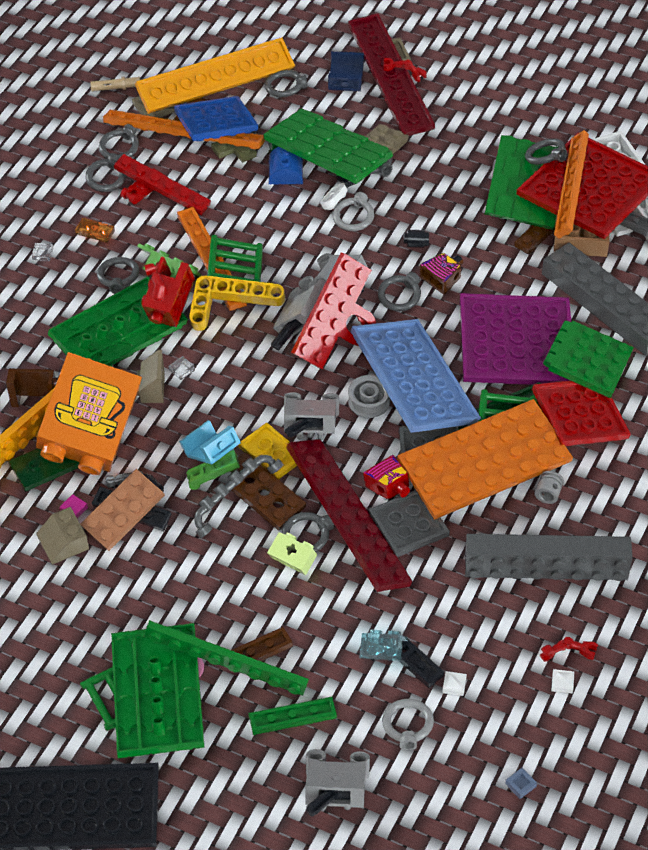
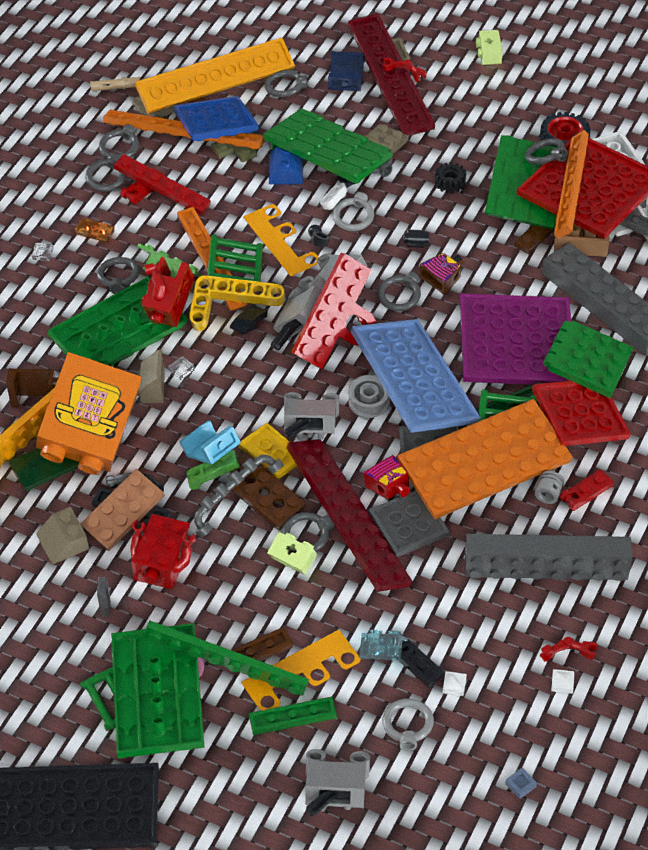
(77, 505): dark pink tile -> none
(103, 597): none -> flat silver tile
(160, 551): none -> red torso
(247, 319): none -> black slope
(274, 240): none -> light orange piece
(305, 661): none -> light orange piece
(317, 237): none -> black plate
(450, 171): none -> black tyre
(489, 47): none -> yellowish green brick
(563, 127): none -> wheel
(586, 490): none -> red plate

